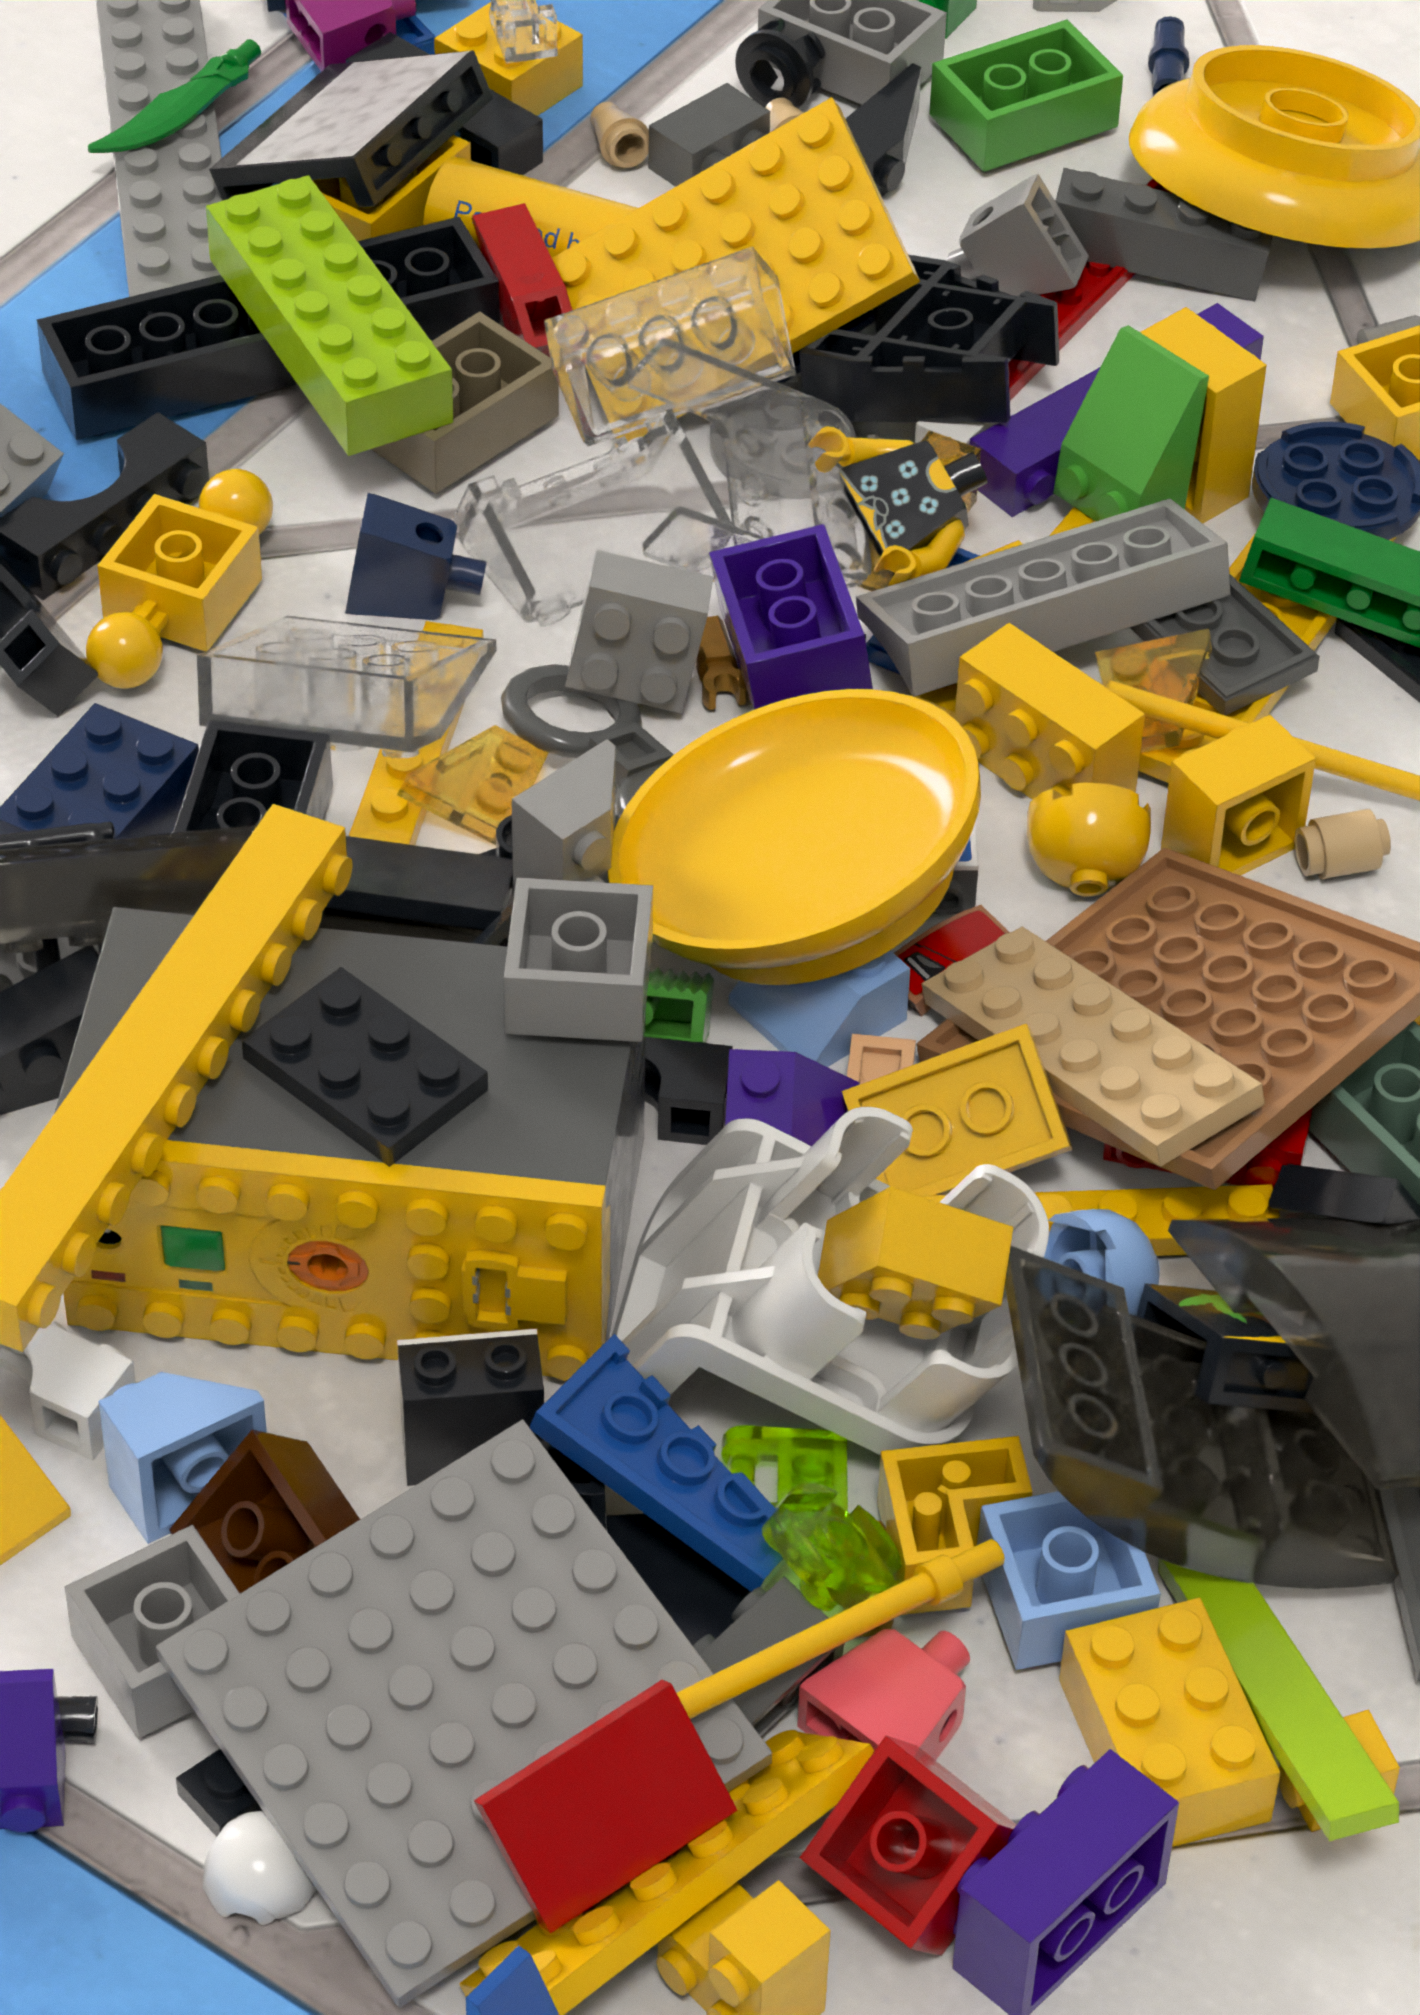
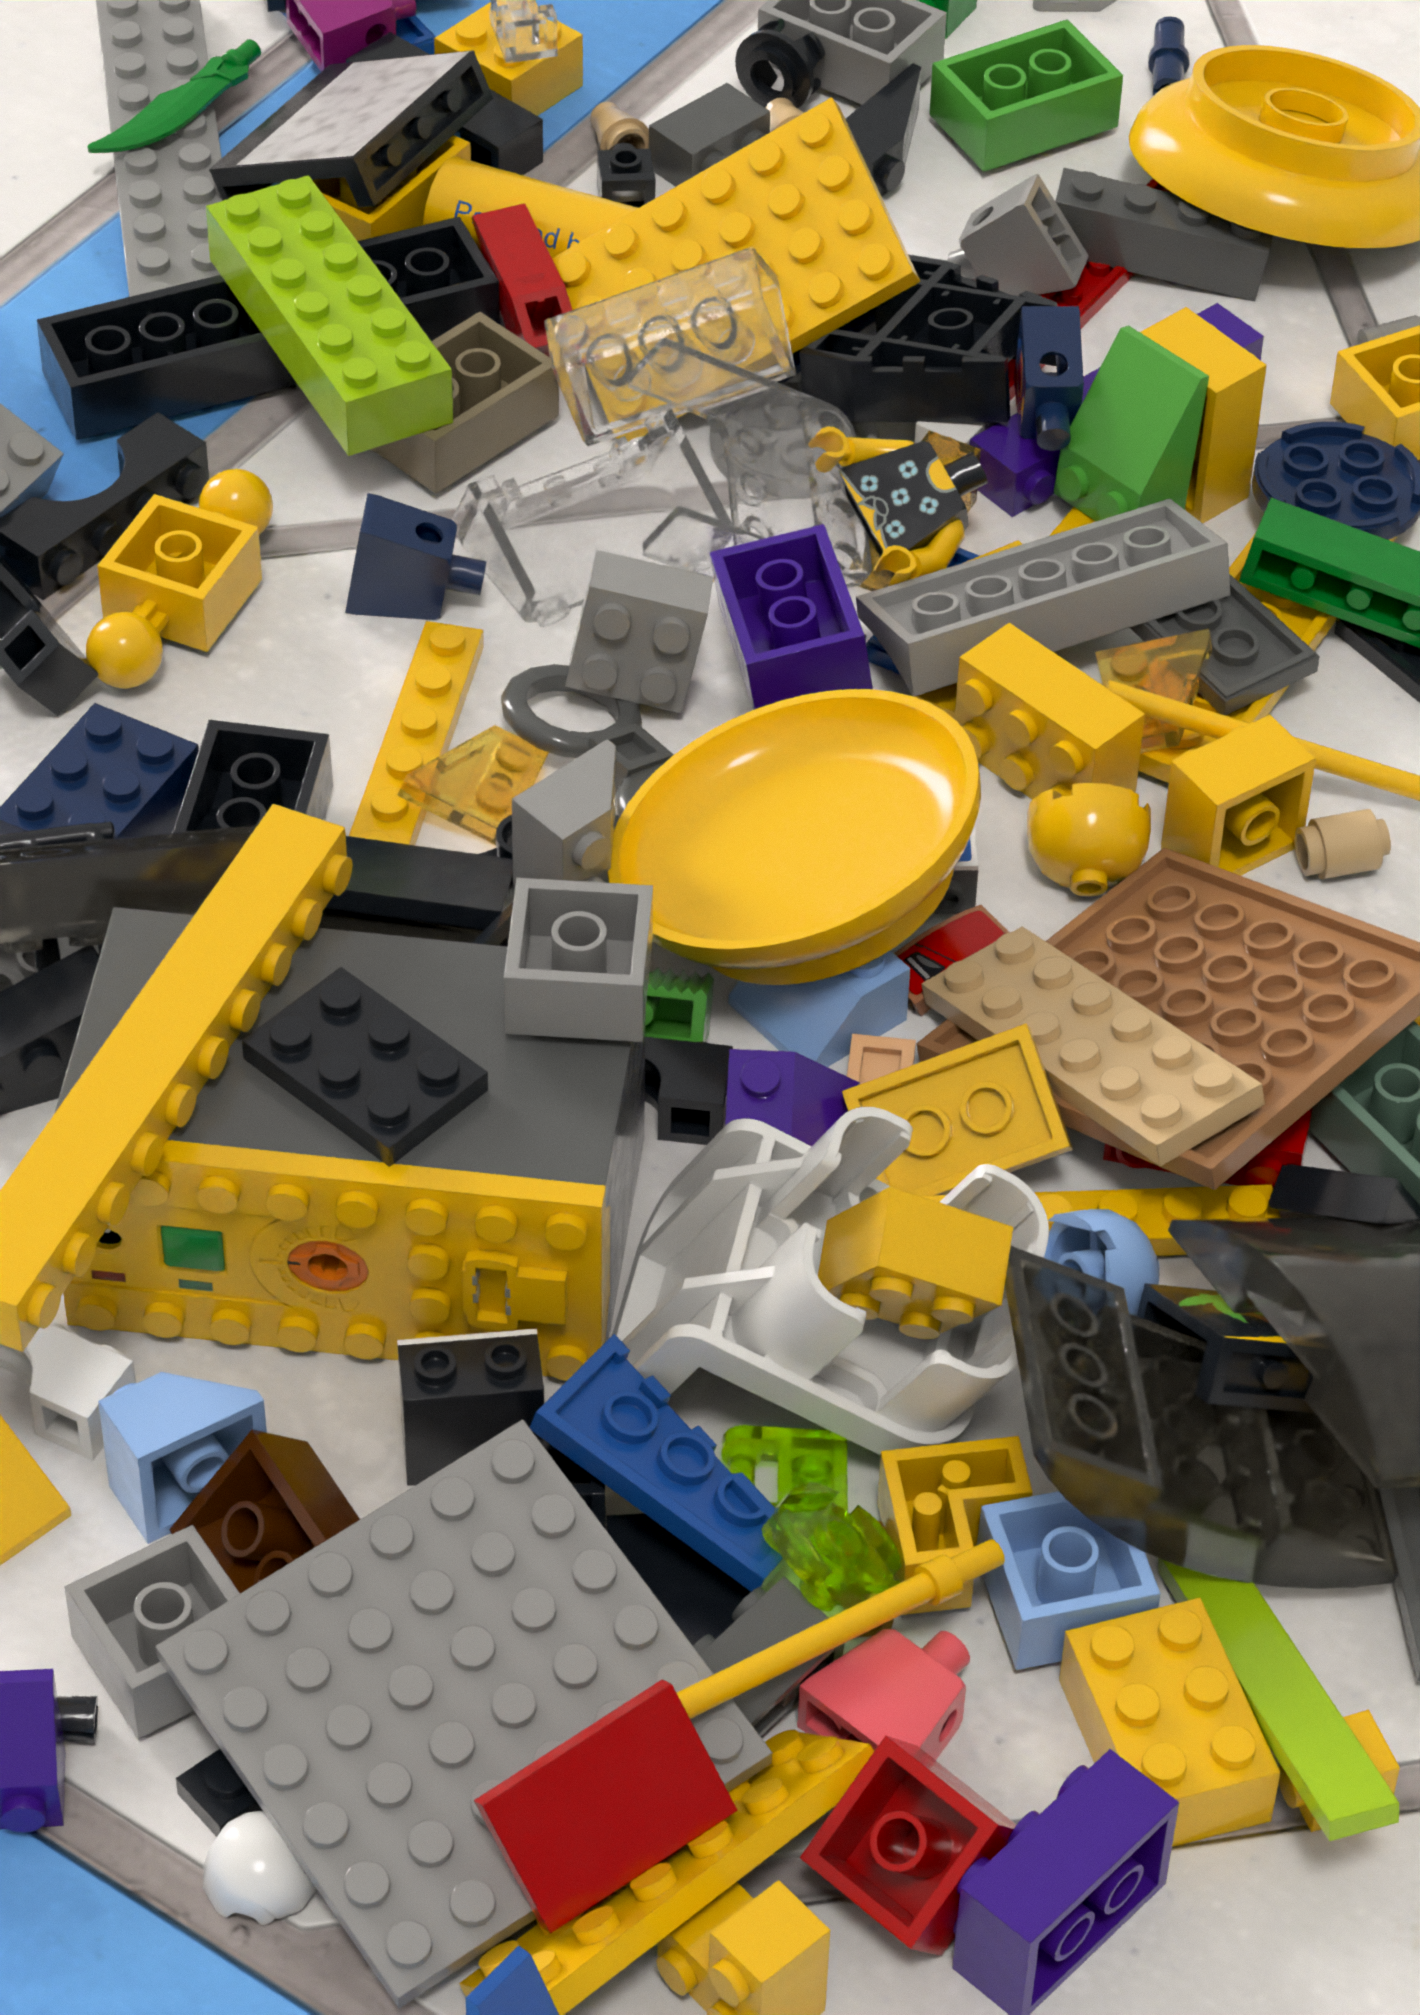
(344, 681): clear slope -> none
(626, 169): none -> black brick
(718, 665): pearl gold bar -> none
(1048, 399): none -> dark blue torso

